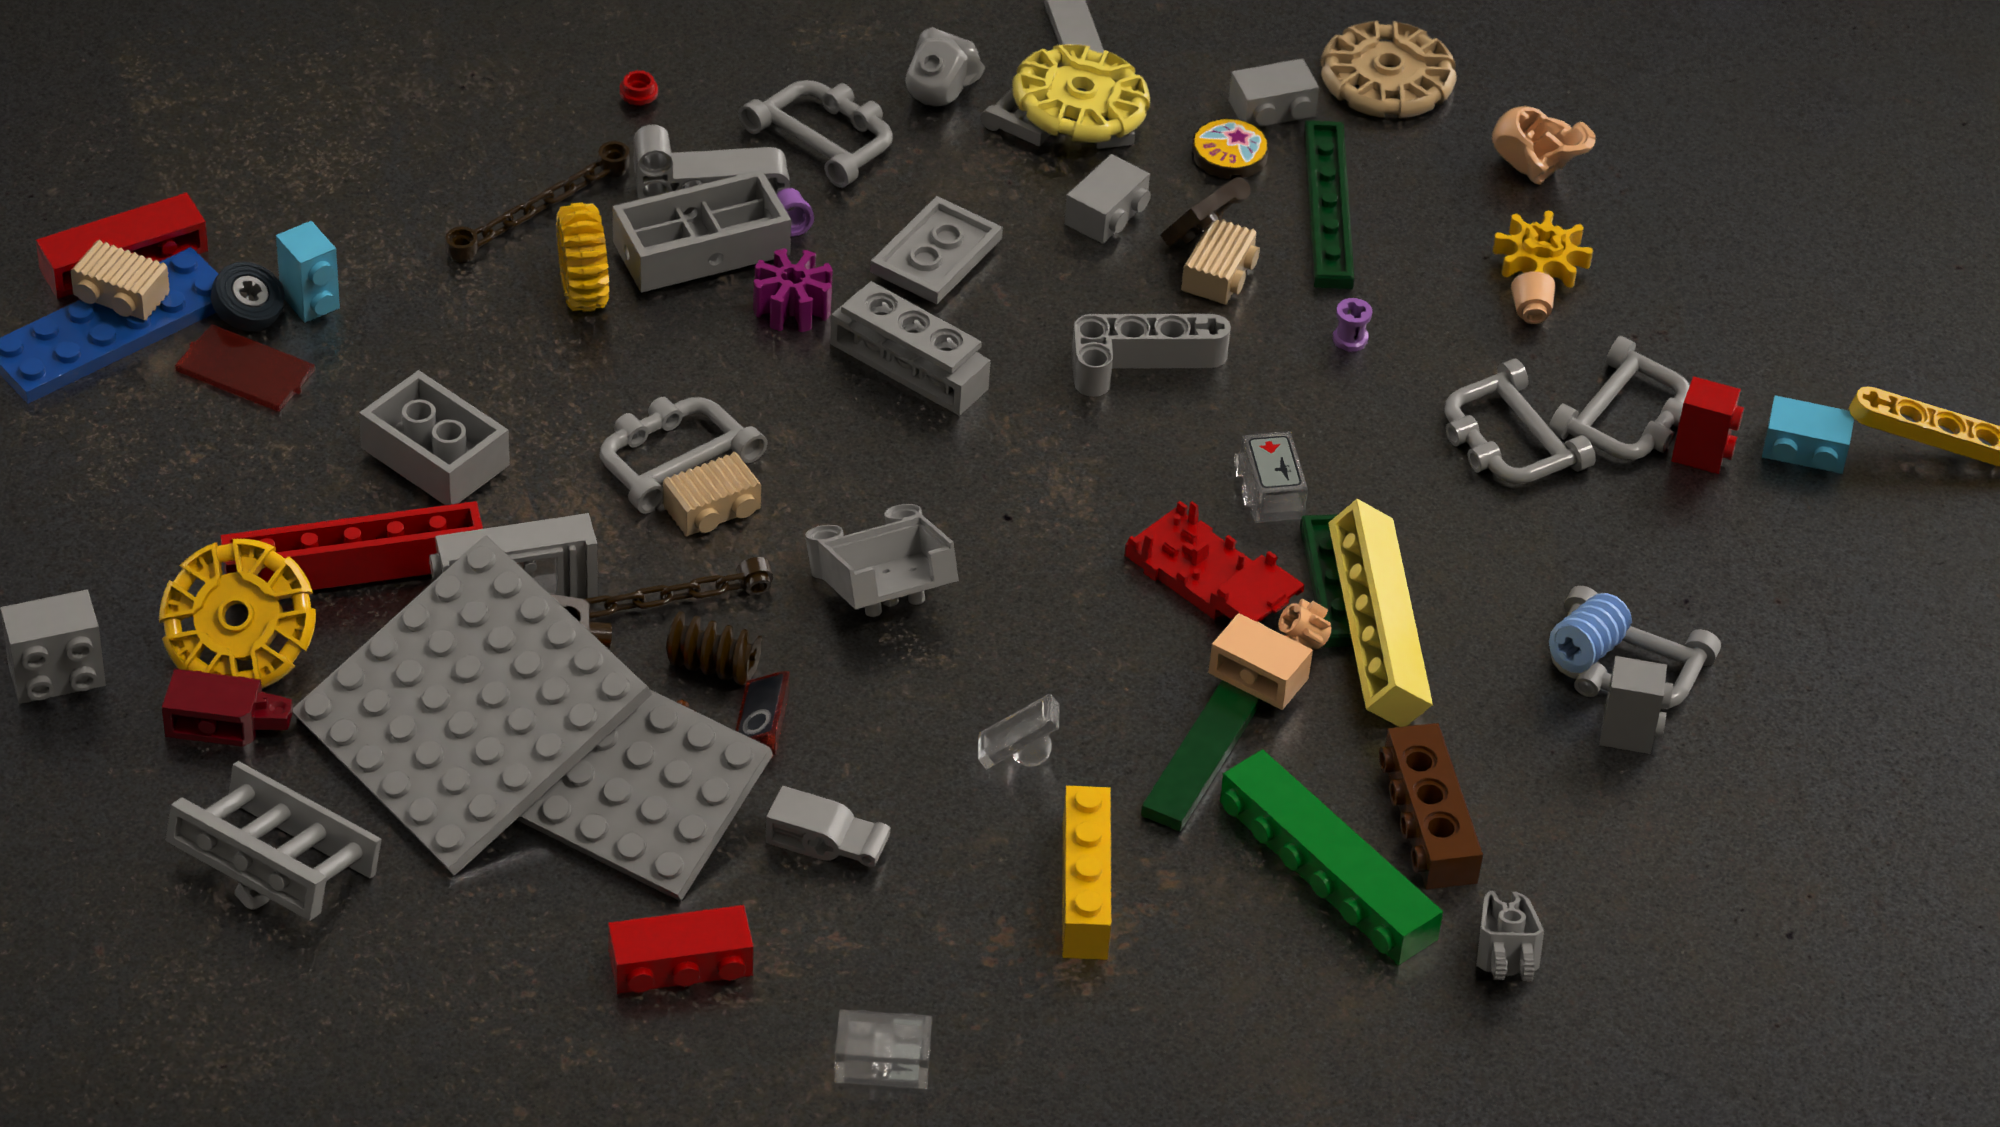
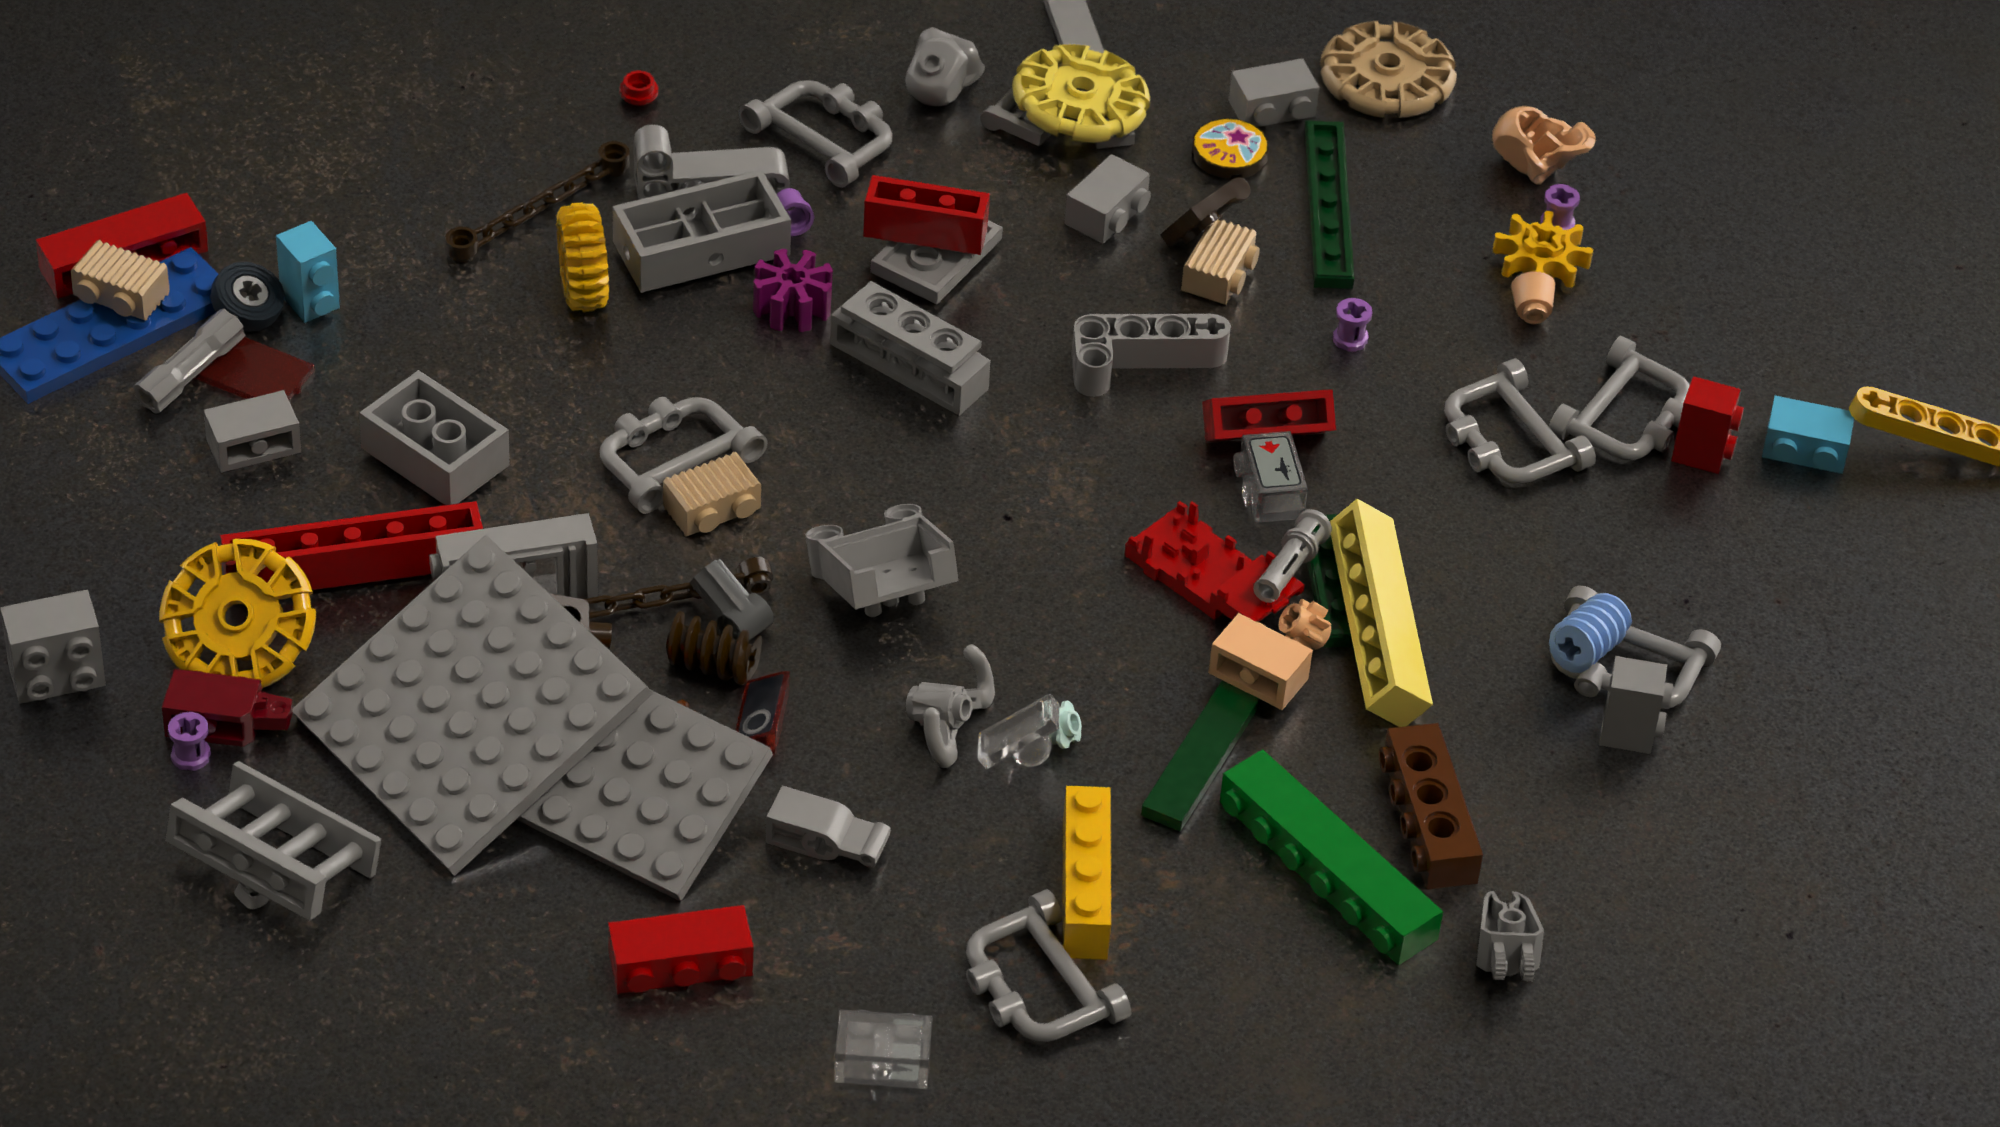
(168, 380): none -> light grey axle
(193, 737): none -> medium lavender bush
(252, 431): none -> light grey brick
(731, 601): none -> dark grey piece
(926, 214): none -> red brick
(946, 707): none -> light grey piece
(1008, 1005): none -> light grey bar
(1069, 726): none -> light aqua plate
(1268, 413): none -> red brick
(1298, 547): none -> light grey pin
(1561, 201): none -> medium lavender bush

